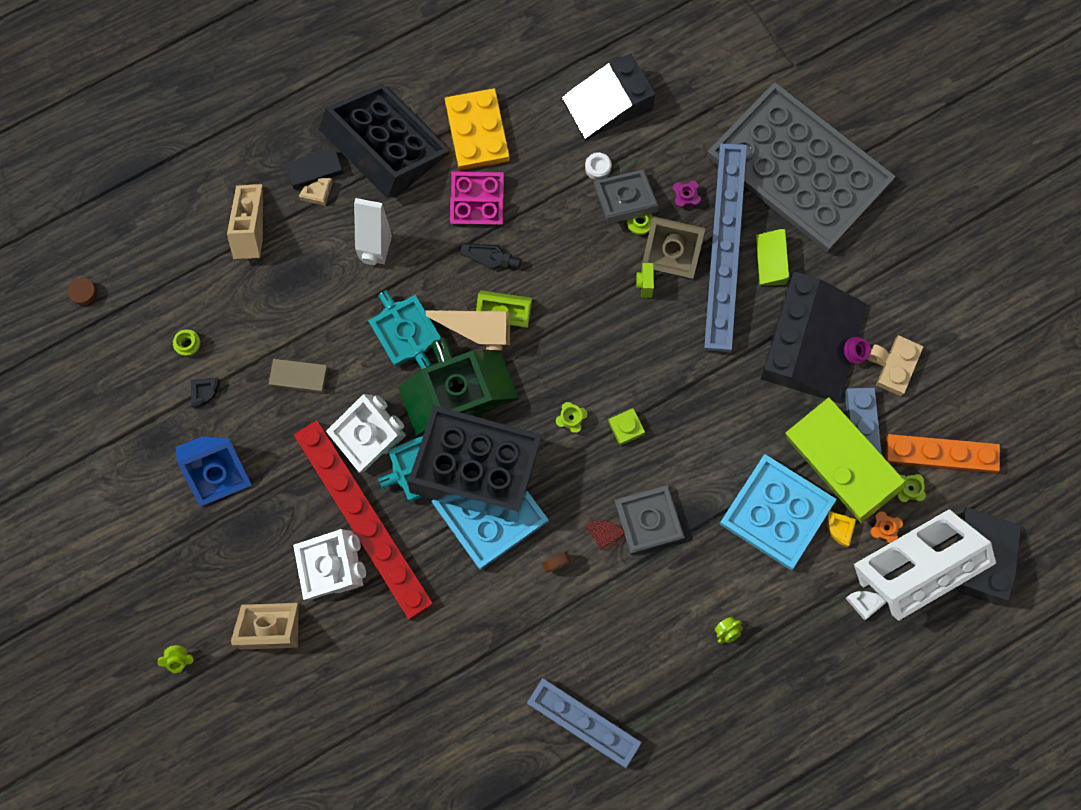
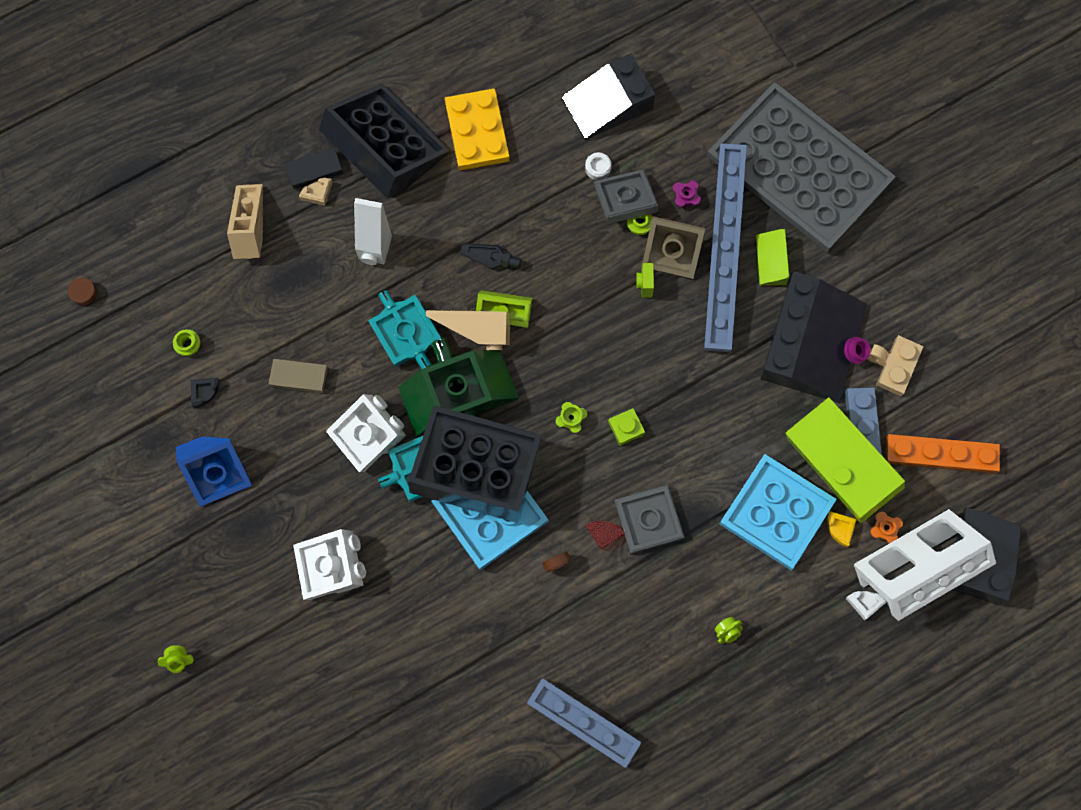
(266, 626): tan slope -> none
(363, 520): red plate -> none
(477, 198): dark pink slope -> none
(917, 483): lime plate -> none

